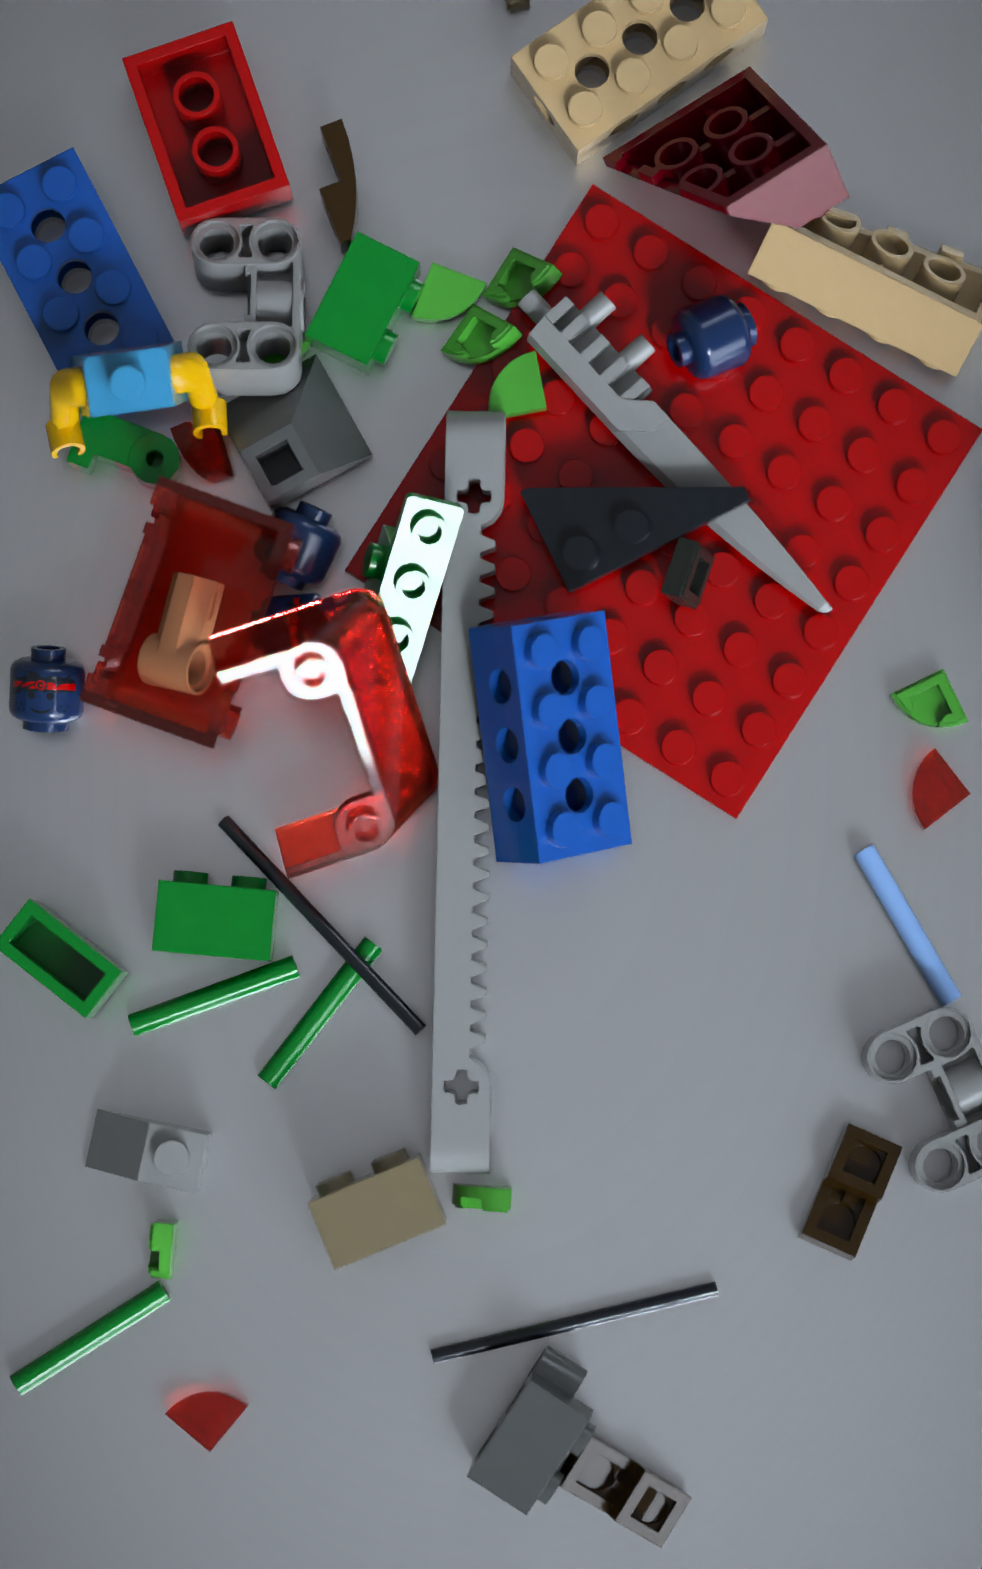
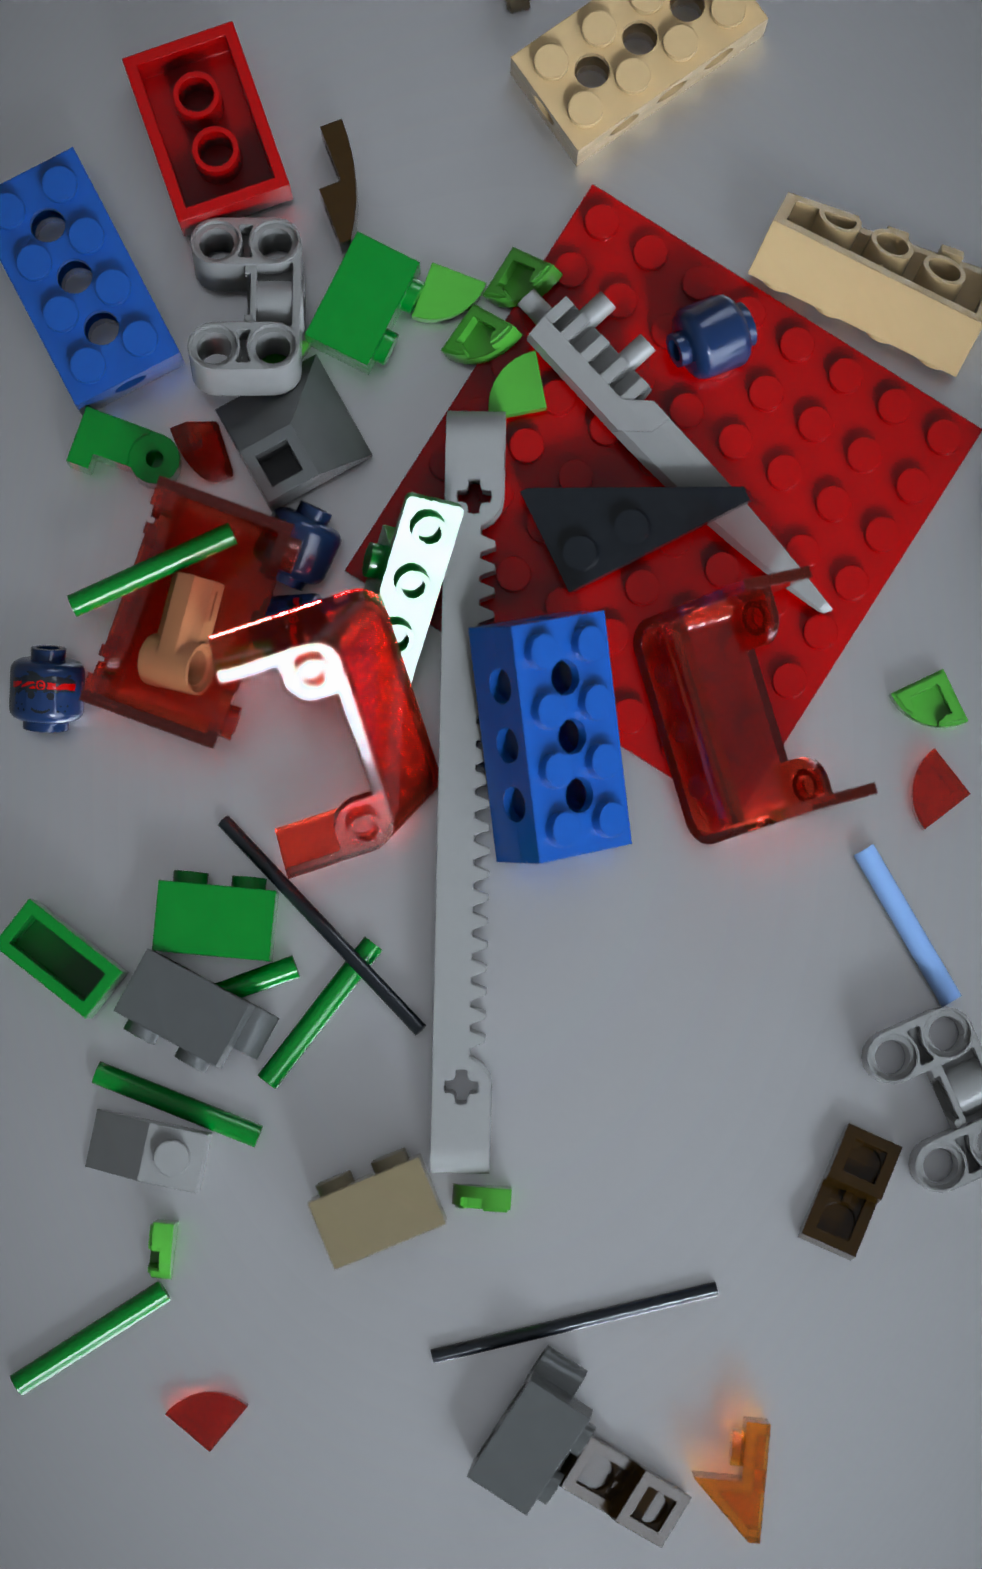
(131, 382): torso -> none
(152, 569): none -> green piece
(177, 1104): none -> green bar
(191, 1013): none -> dark grey hinge
(687, 573): pearl dark grey tile -> none
(719, 716): none -> clear red windscreen
(738, 155): dark red wedge -> none
(742, 1494): none -> clear orange slope

